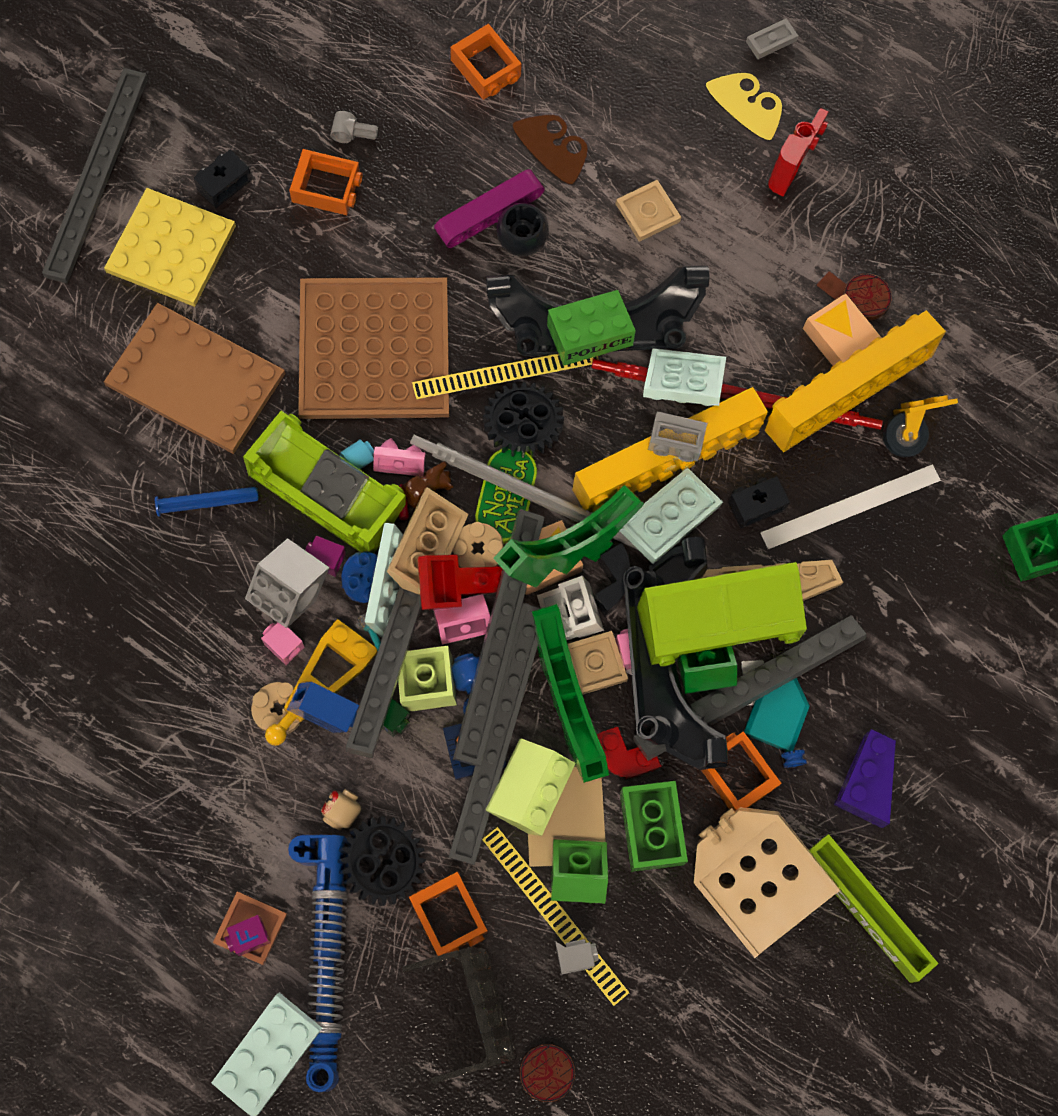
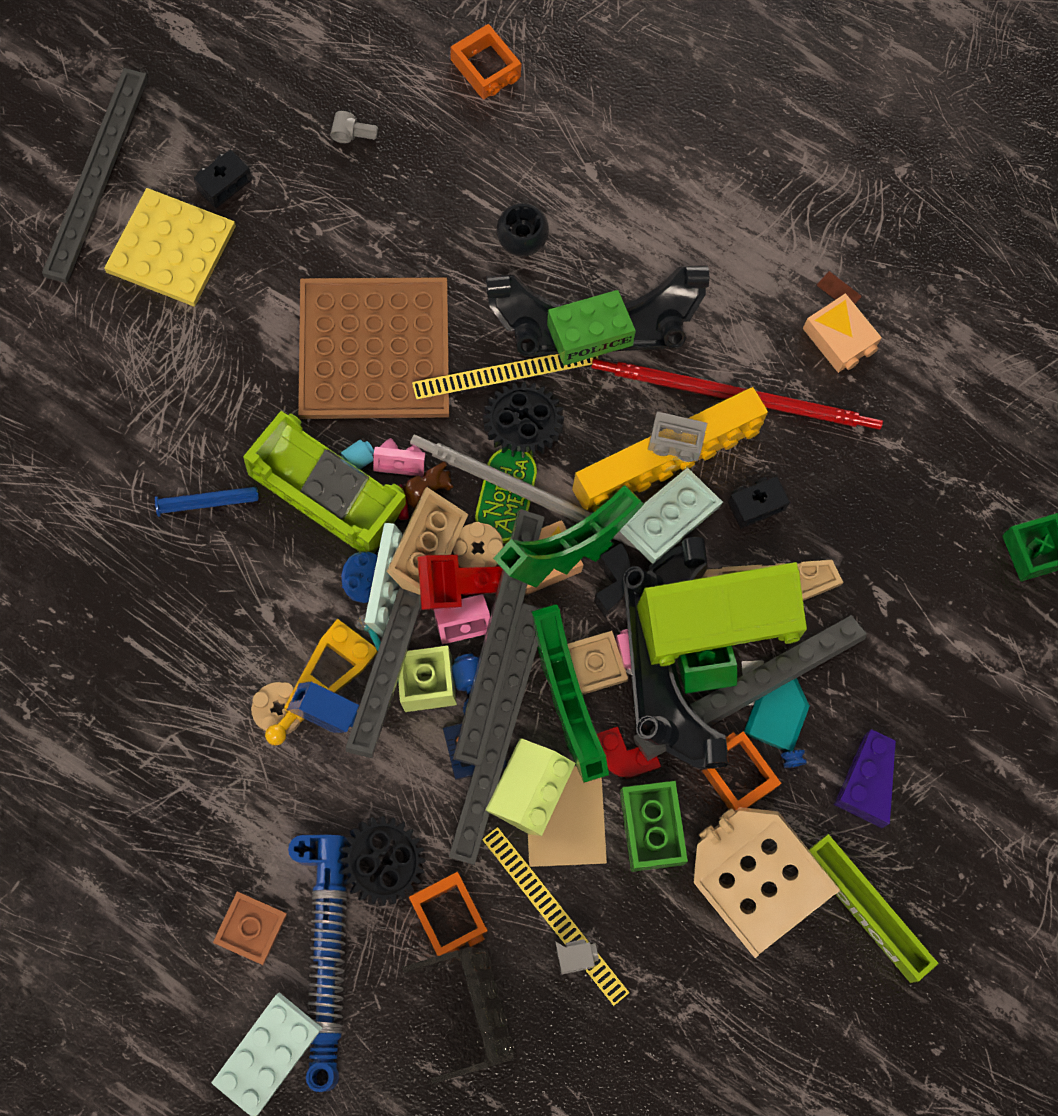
(195, 378): medium nougat plate -> none
(247, 936): magenta brick -> none
(282, 642): bright pink brick -> none
(286, 583): light grey brick -> none
(314, 160): orange window -> none
(328, 553): magenta brick -> none
(341, 809): tan head -> none
(396, 719): dark green brick -> none
(487, 208): magenta beam -> none
(539, 142): reddish brown piece -> none
(547, 1073): tile -> none
(579, 871): bright green slope -> none
(583, 611): white brick -> none
(648, 210): tan plate -> none
(685, 377): light aqua plate -> none
(735, 100): light yellow piece -> none
(772, 38): light grey plate -> none
(795, 150): red plate -> none
(850, 506): white sticker -> none
(853, 380): yellow brick -> none
(869, 295): tile -> none
(906, 431): plate -> none

